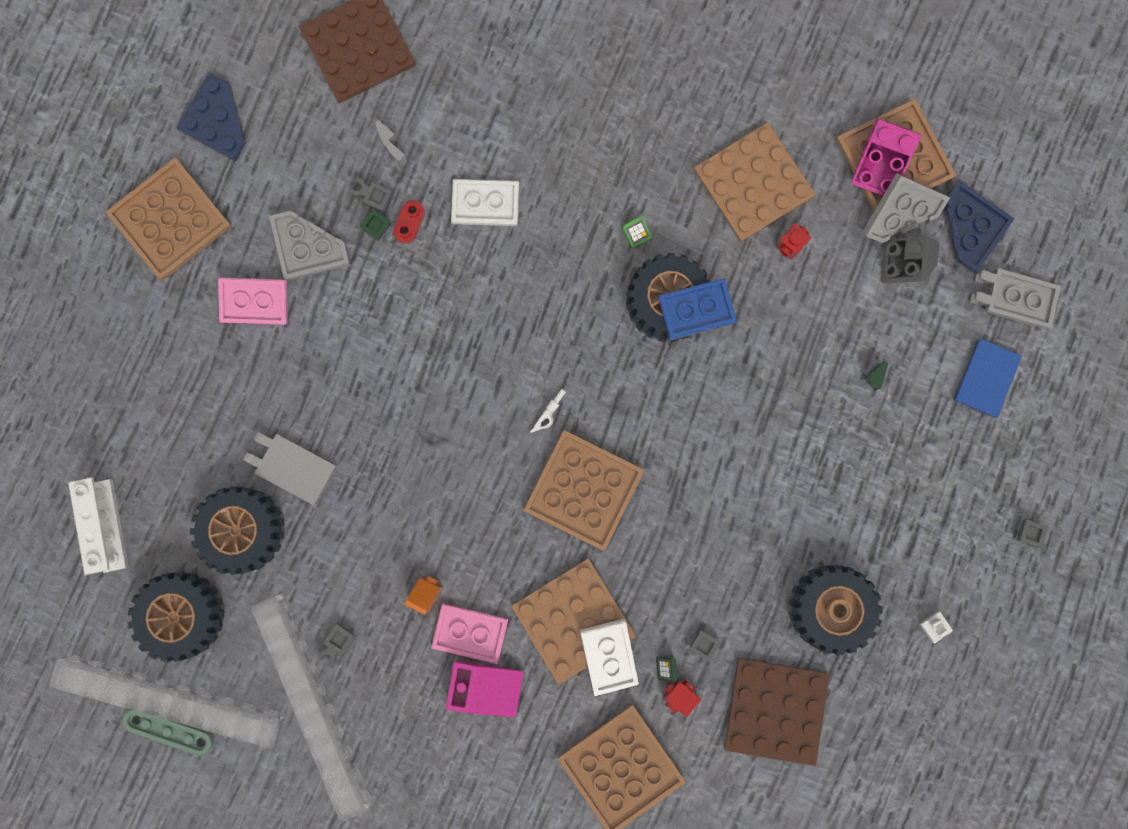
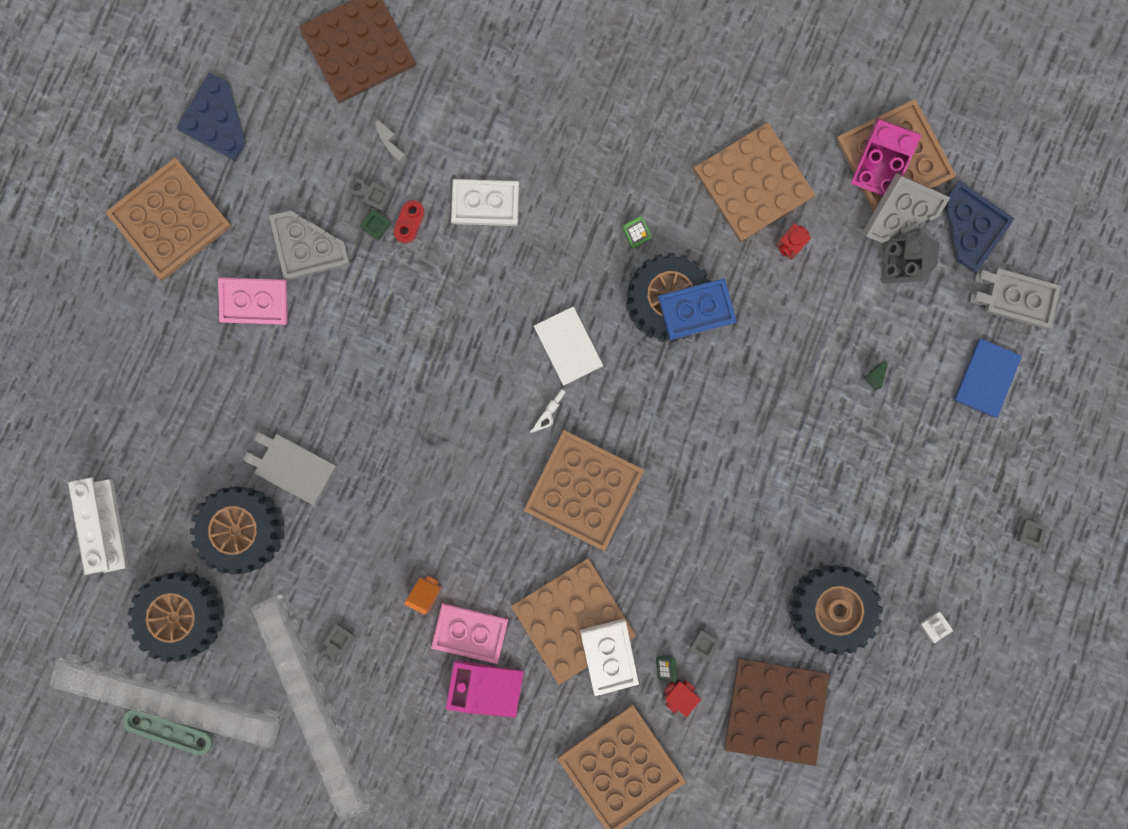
(568, 346): none -> white tile

